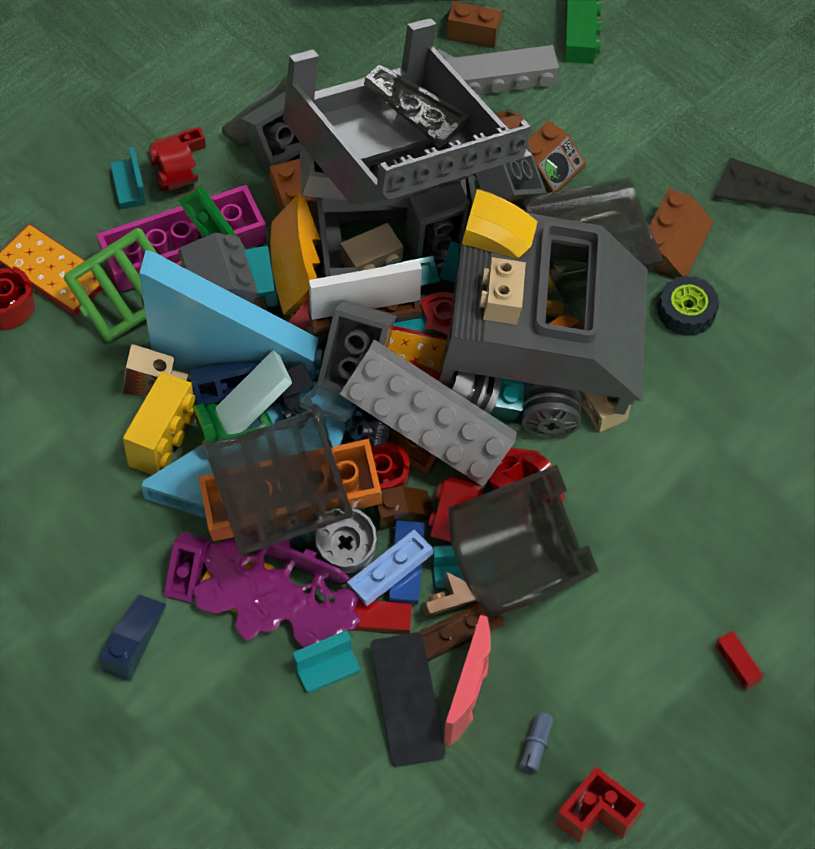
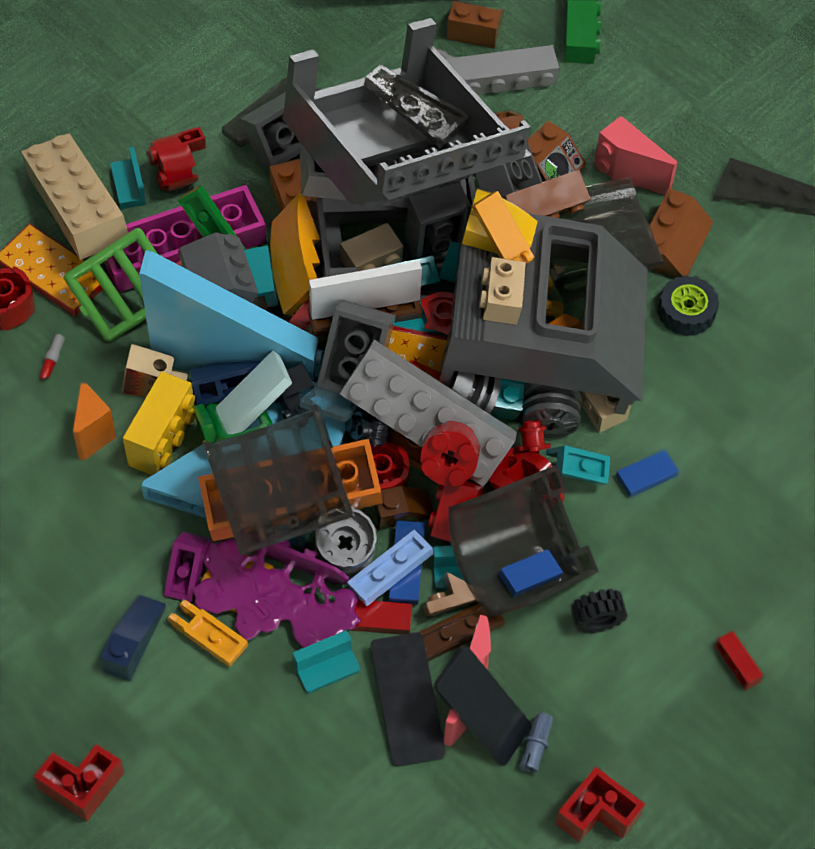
(52, 356): none -> light grey piece
(74, 195): none -> tan brick
(81, 787): none -> red brick
(92, 423): none -> orange slope
(209, 633): none -> light orange hinge
(450, 469): none -> red brick
(482, 705): none -> black piece
(502, 228): none -> light orange hinge
(530, 573): none -> blue tile
(532, 436): none -> red brick
(553, 196): none -> dark orange slope
(581, 464): none -> teal panel
(599, 611): none -> black tyre
(629, 153): none -> coral slope
(647, 473): none -> blue tile

